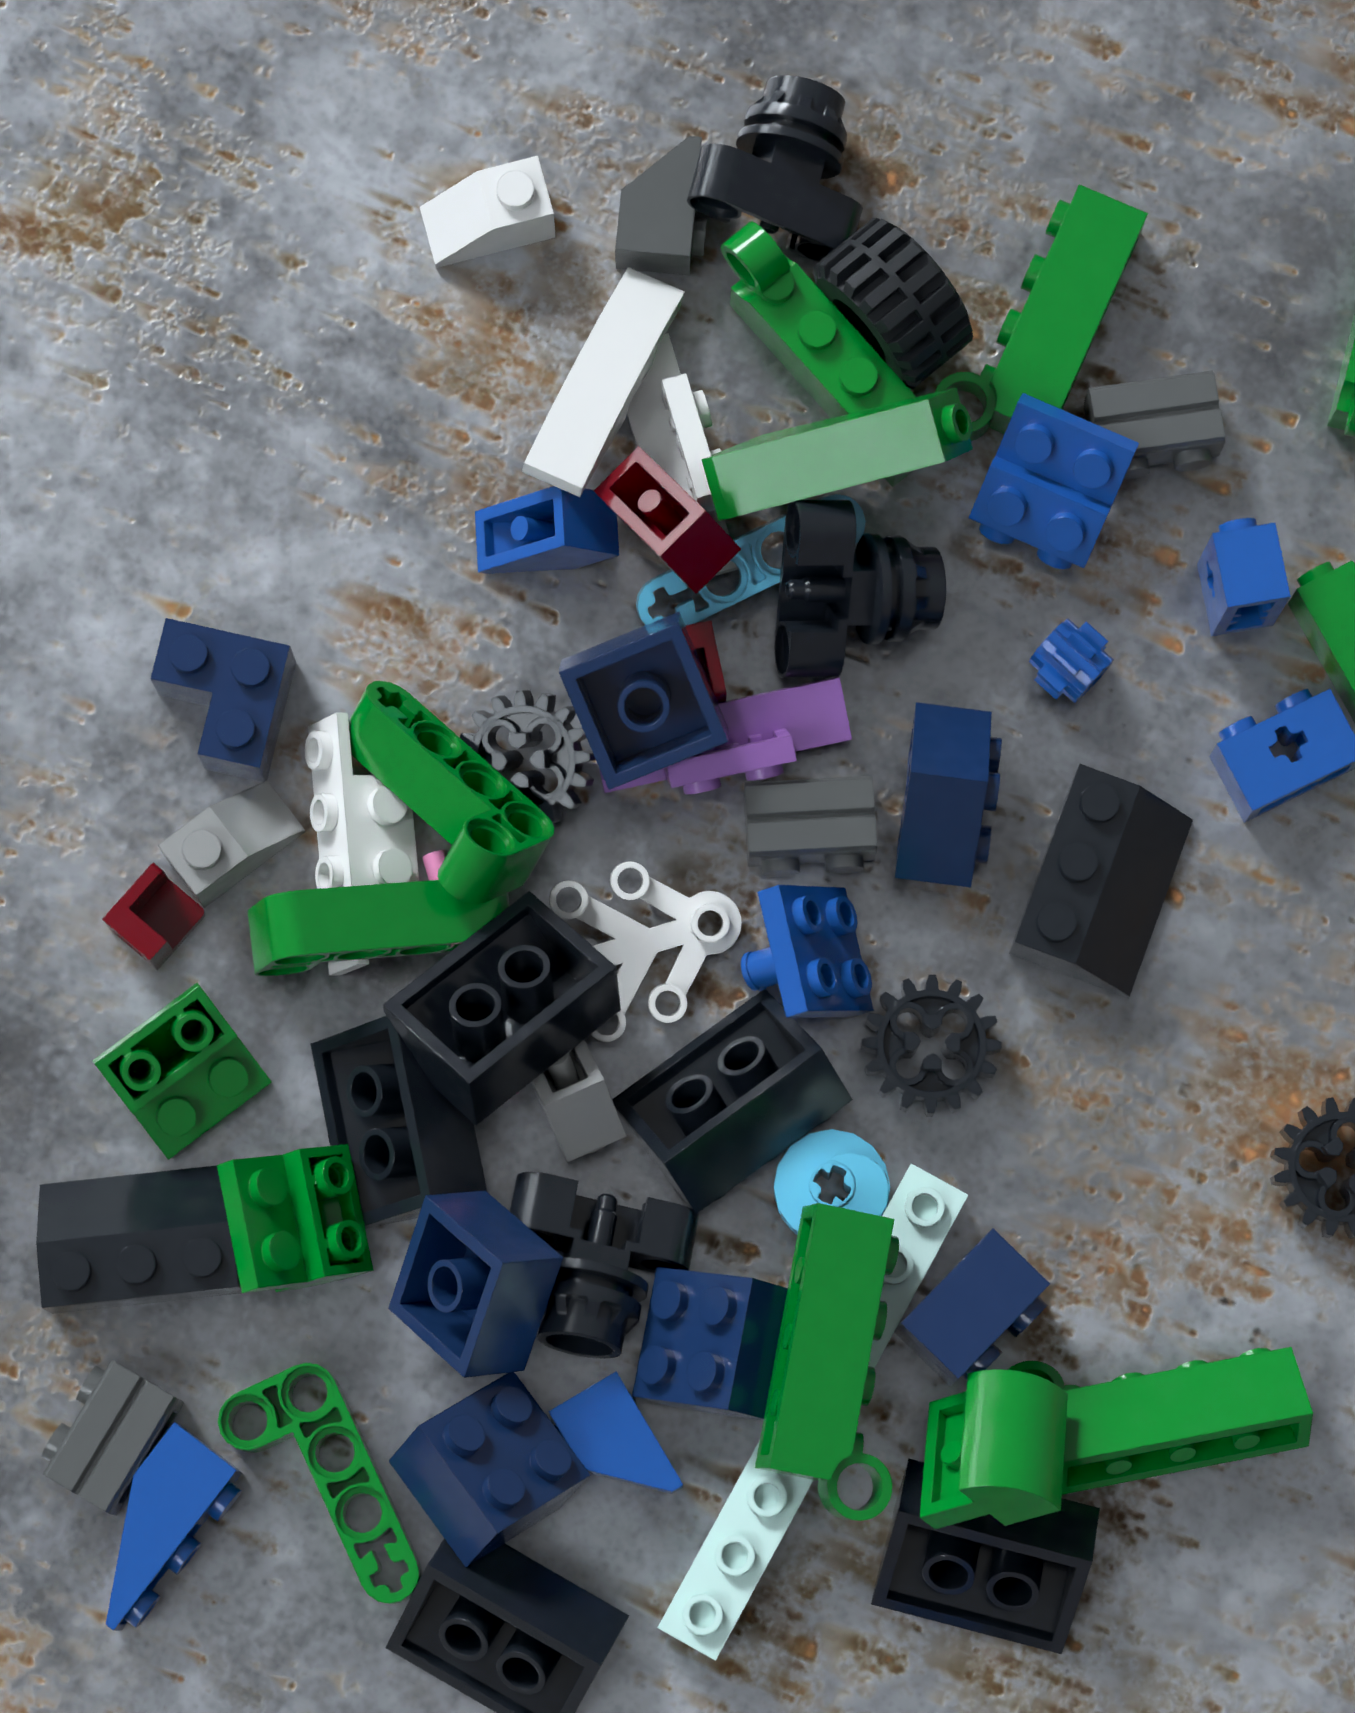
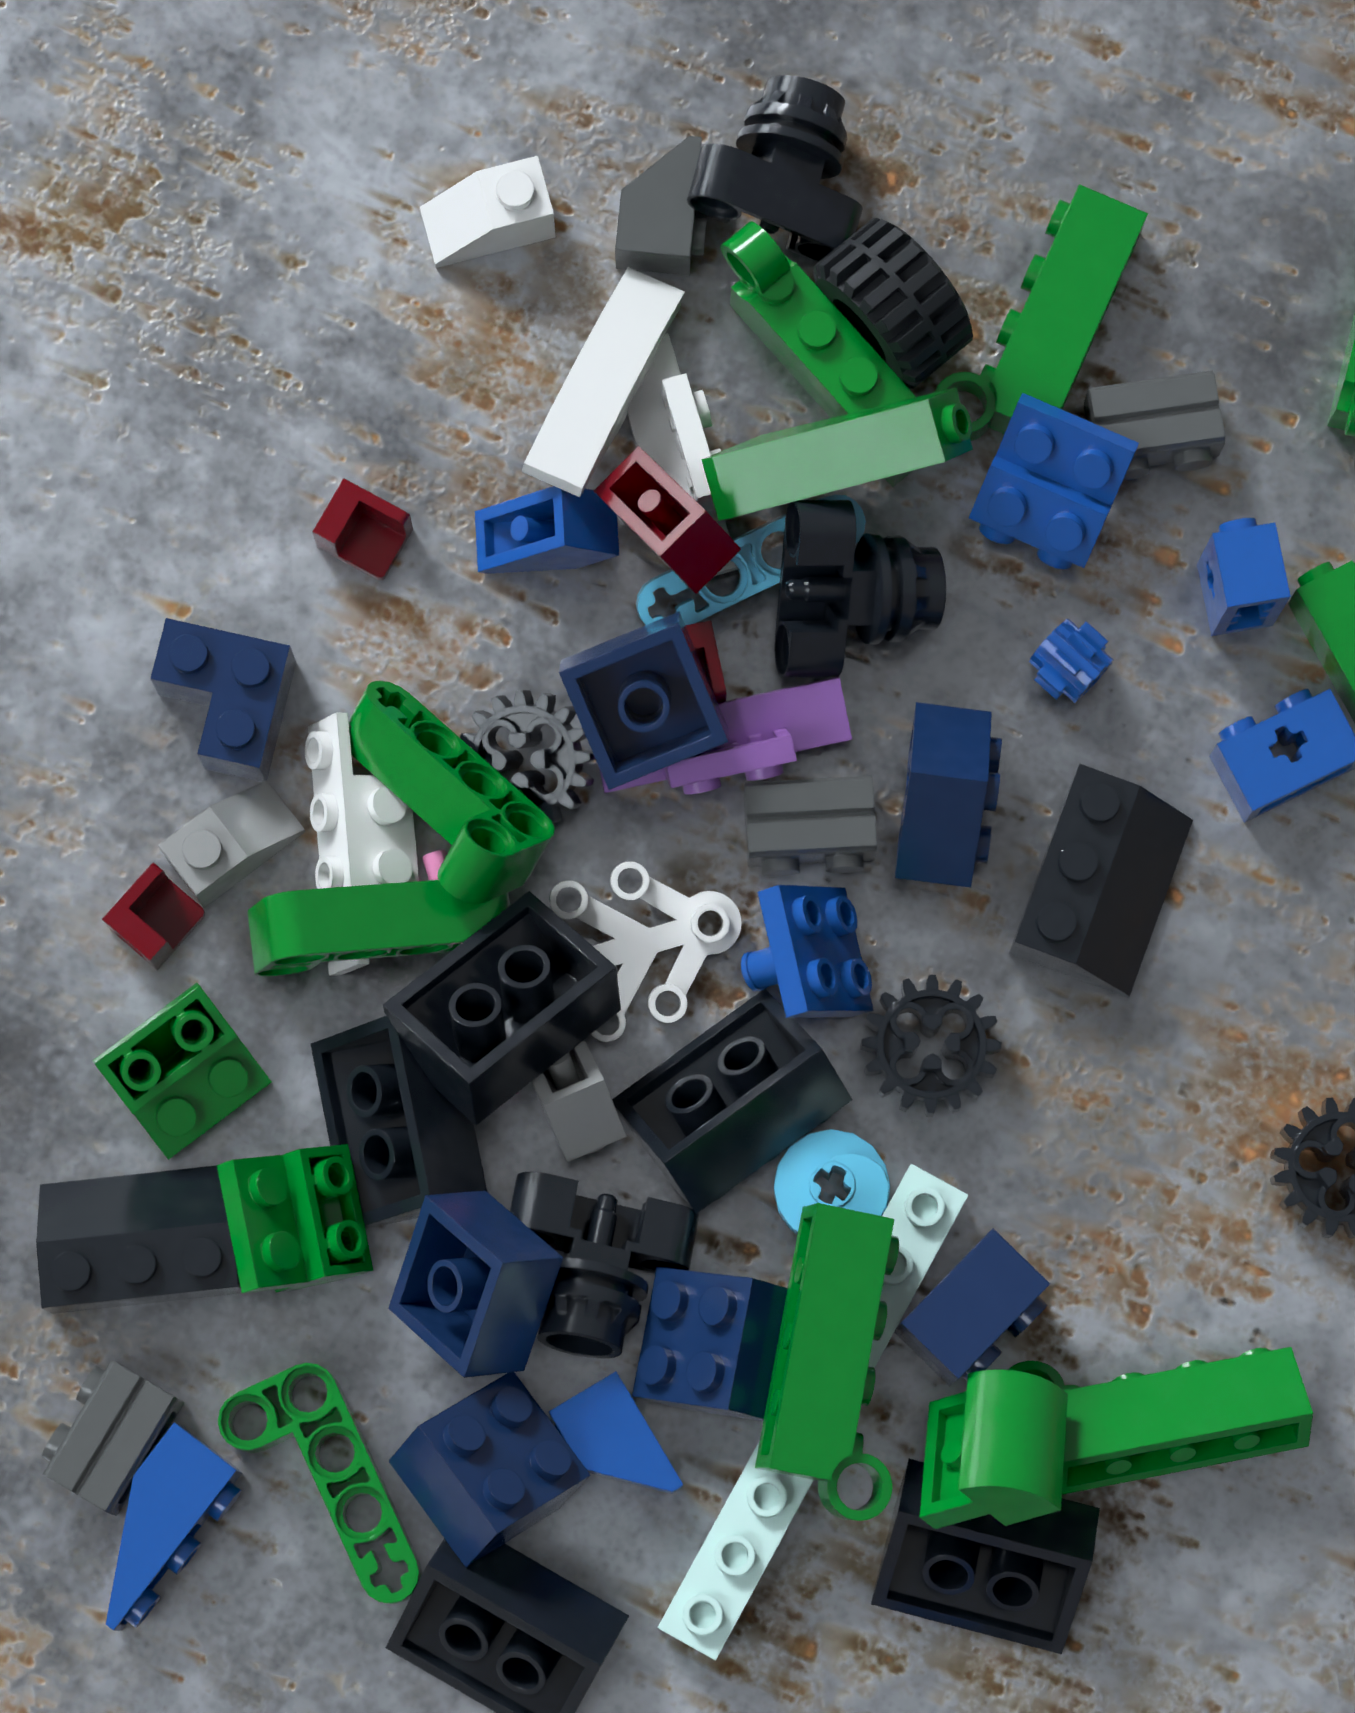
(362, 530): none -> dark red panel

